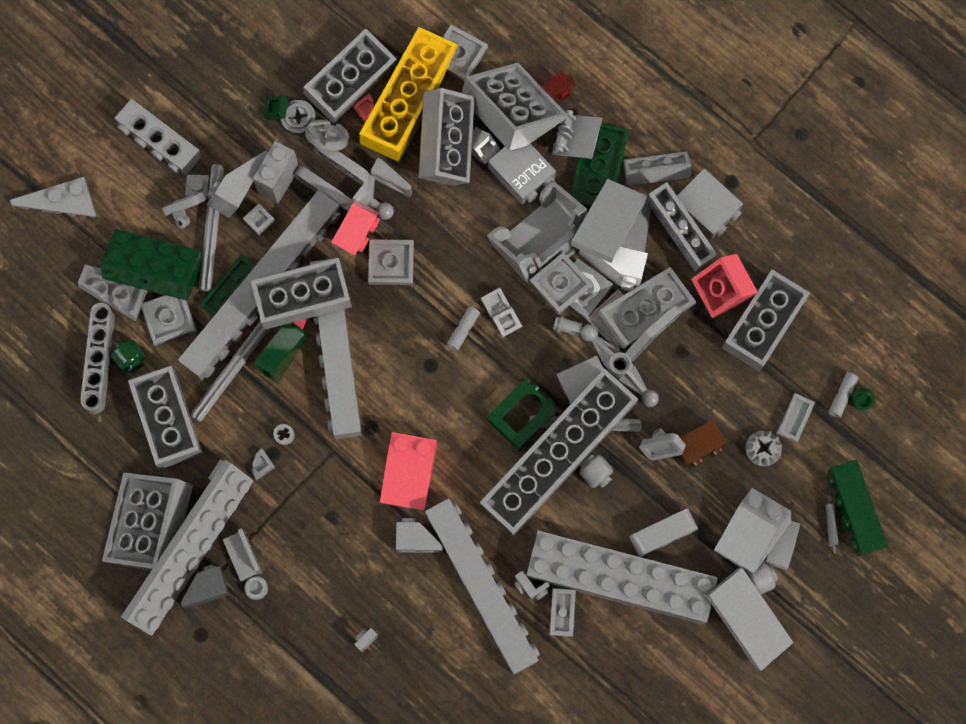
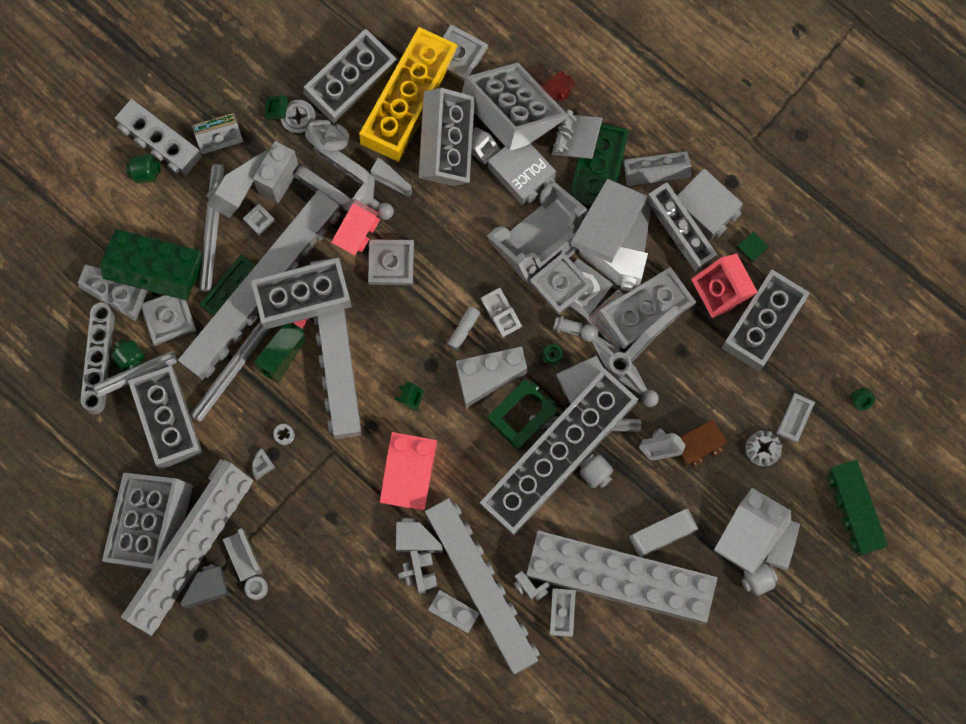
(66, 198): light grey wing -> none
(122, 379): none -> light grey axle
(143, 168): none -> dark green head
(177, 208): light grey piece -> none
(196, 184): light grey plate -> none
(217, 133): none -> light grey panel
(364, 107): coral tile -> none
(365, 638): light grey plate -> none
(410, 396): none -> dark green tile
(423, 582): none -> light grey hips
(453, 611): none -> light grey plate
(488, 373): none -> light grey wedge
(553, 348): none -> dark green plate
(749, 619): light grey tile -> none
(752, 247): none -> dark green tile
(832, 524): light grey piece -> none
(844, 392): light grey piece -> none

